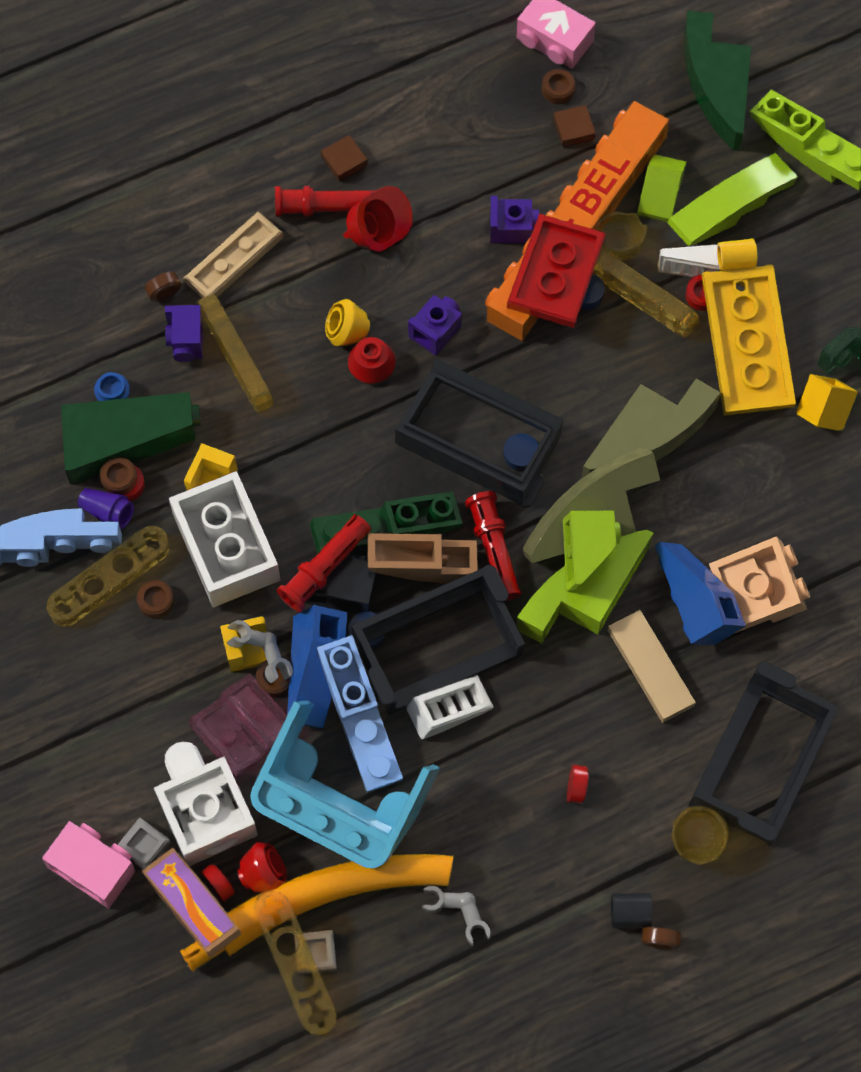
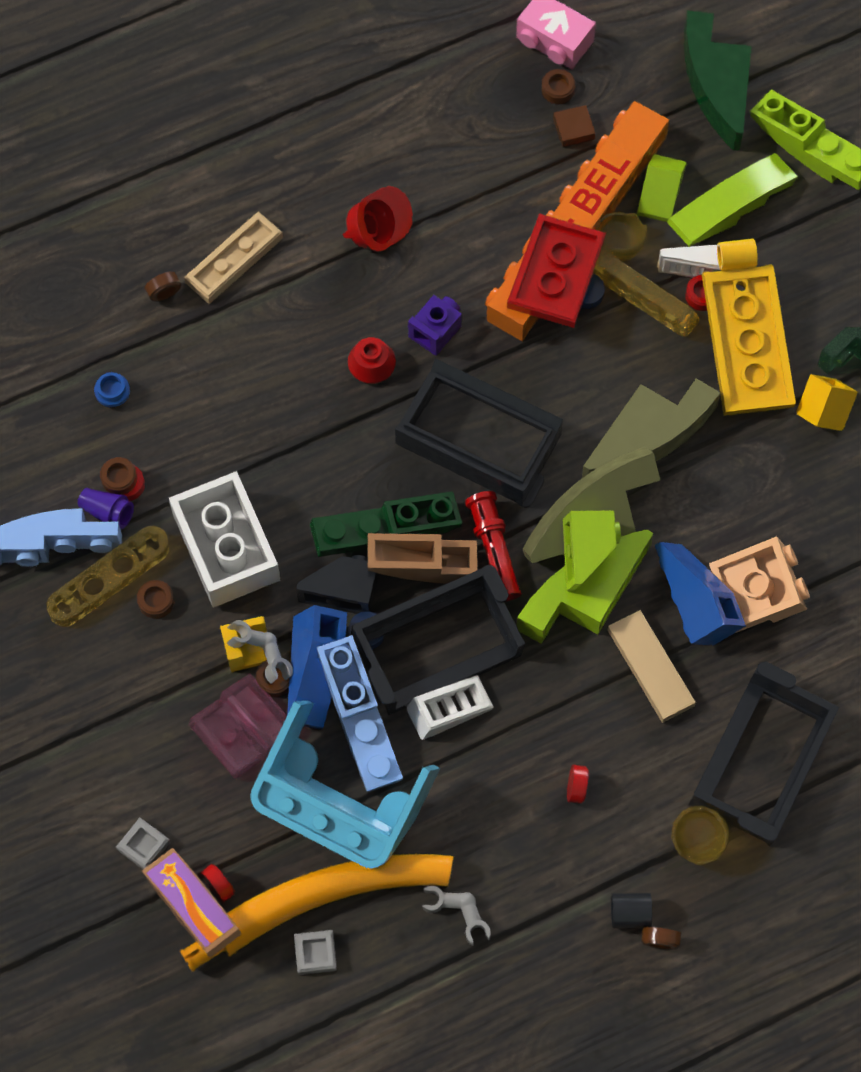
(90, 863): bright pink brick -> none
(124, 429): dark green slope -> none
(184, 332): dark purple brick -> none
(201, 802): white brick -> none
(208, 466): yellow panel -> none
(235, 353): clear yellow beam -> none
(262, 868): red cone -> none
(298, 960): clear yellow beam -> none
(307, 200): red pin -> none
(314, 574): red pin -> none
(344, 158): reddish brown tile -> none
(346, 323): yellow cone -> none
(511, 220): dark purple brick -> none
(519, 451): dark blue tile -> none

